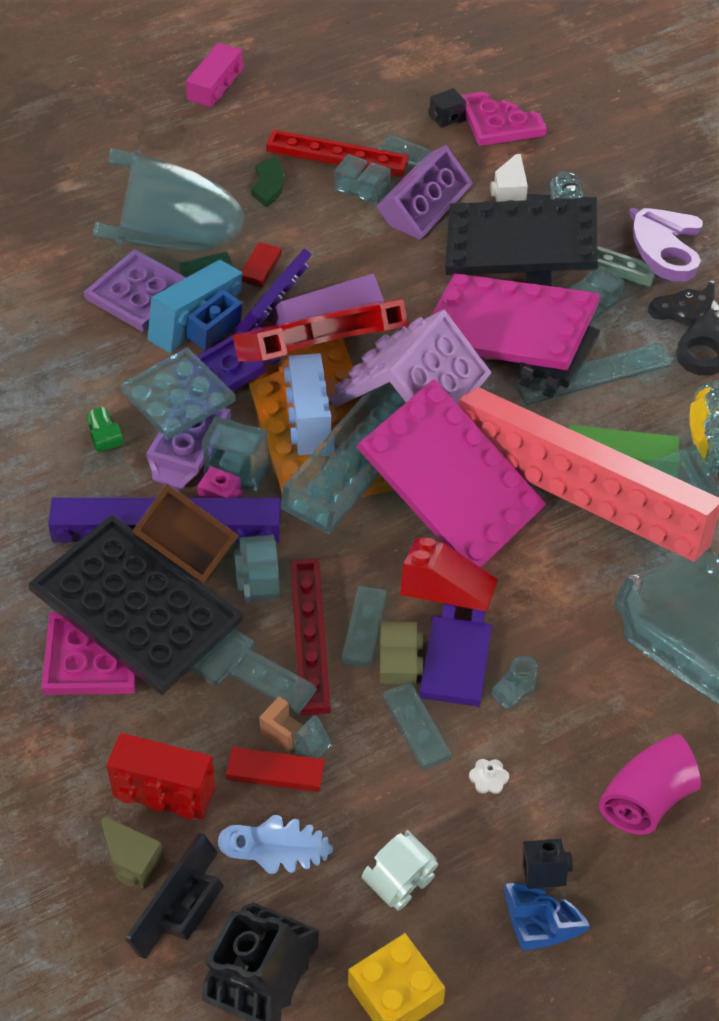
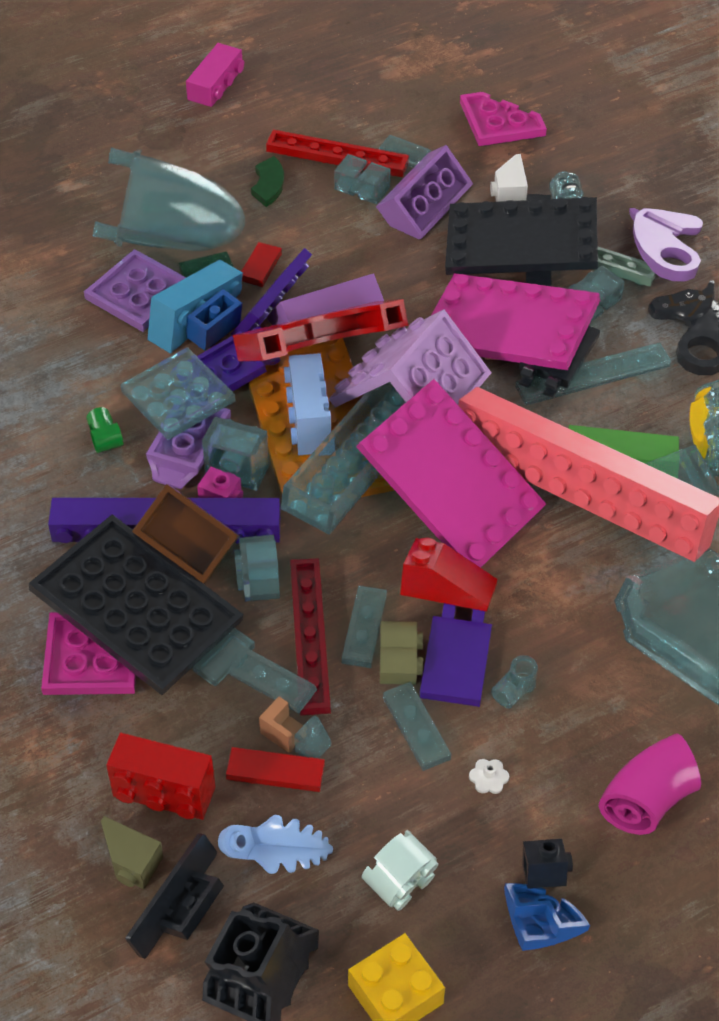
(447, 108): black brick -> none

